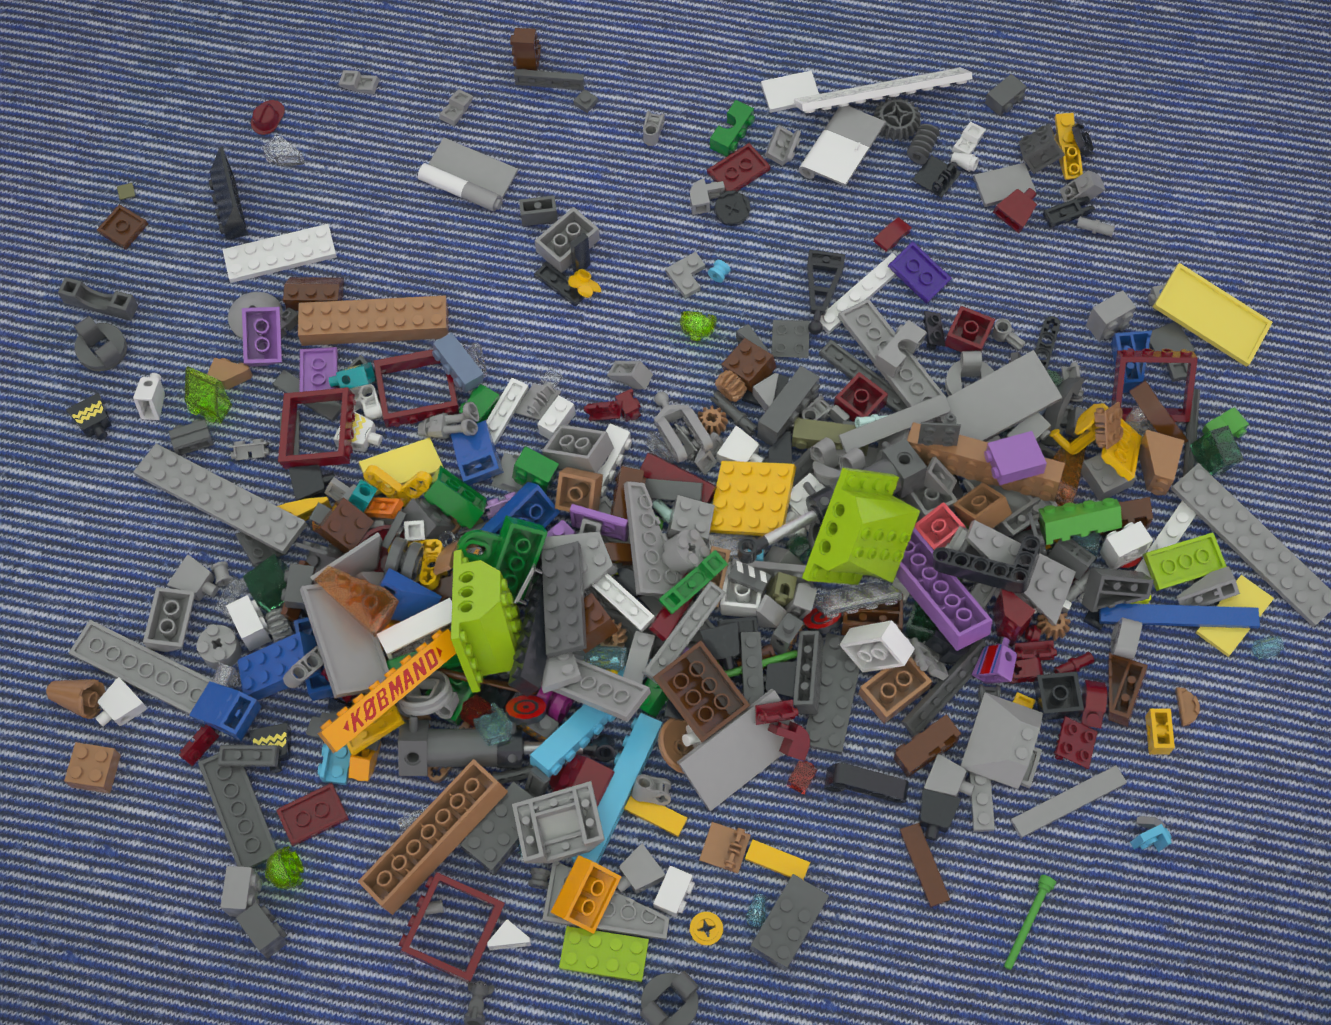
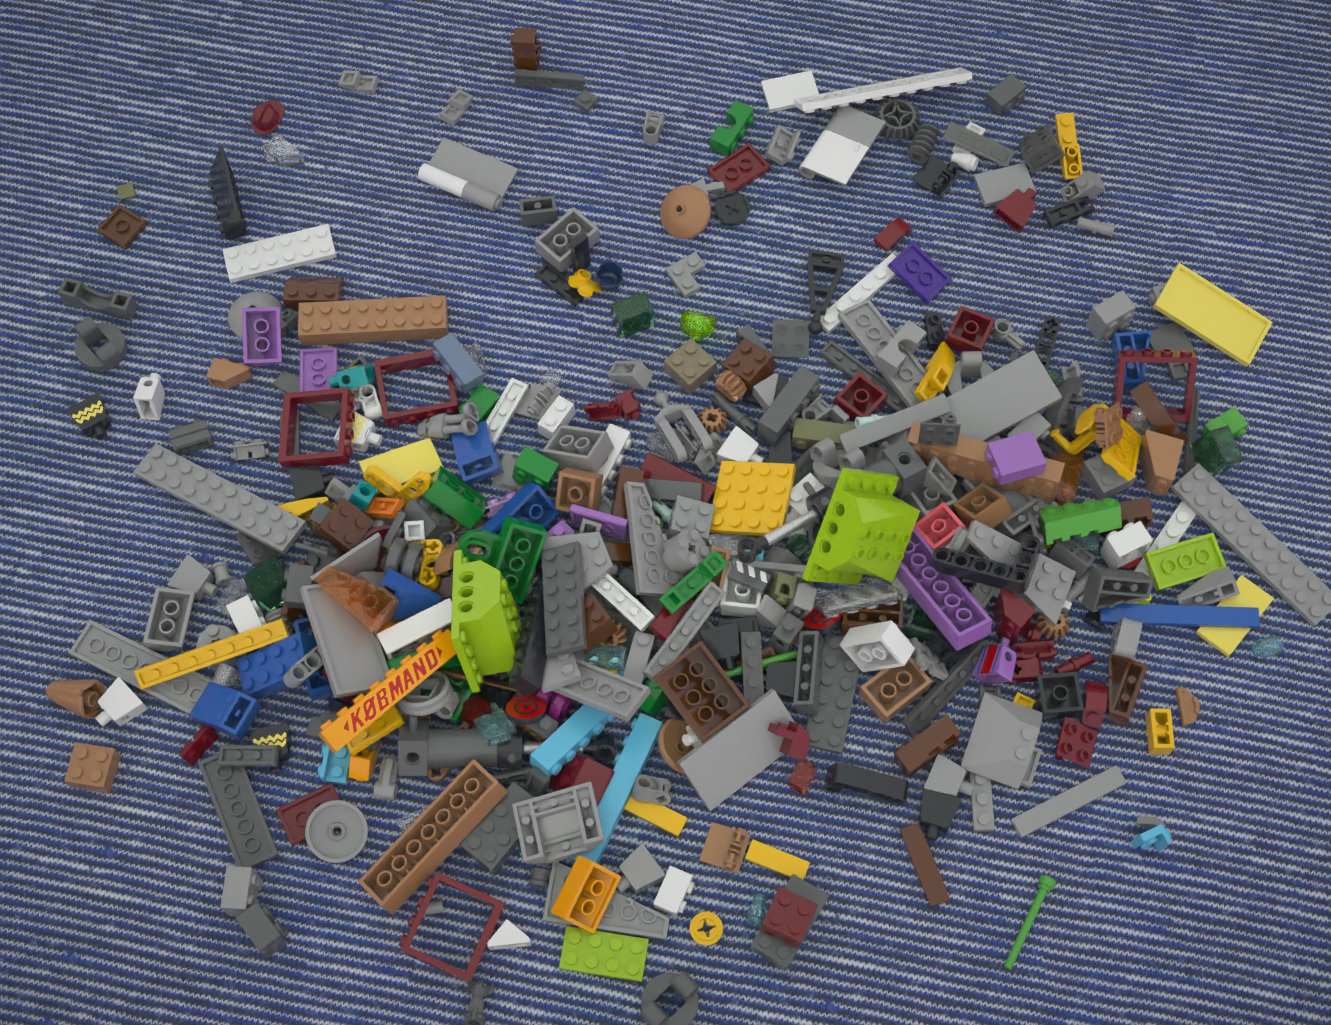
(205, 396): clear neon green slope -> none
(212, 653): none -> yellow tile
(284, 869): clear neon green cylinder -> none
(320, 832): none -> light grey dish
(386, 785): none -> light grey piece
(523, 587): light grey piece -> none
(609, 276): none -> dark blue hair
(632, 314): none -> clear green brick
(690, 366): none -> dark tan brick
(694, 213): none -> medium nougat dish
(719, 271): medium azure wheel -> none
(775, 712): dark red hinge -> none
(789, 917): none -> dark red brick
(938, 373): none -> yellow slope
(978, 144): none -> dark grey plate
(1083, 139): black tile -> none

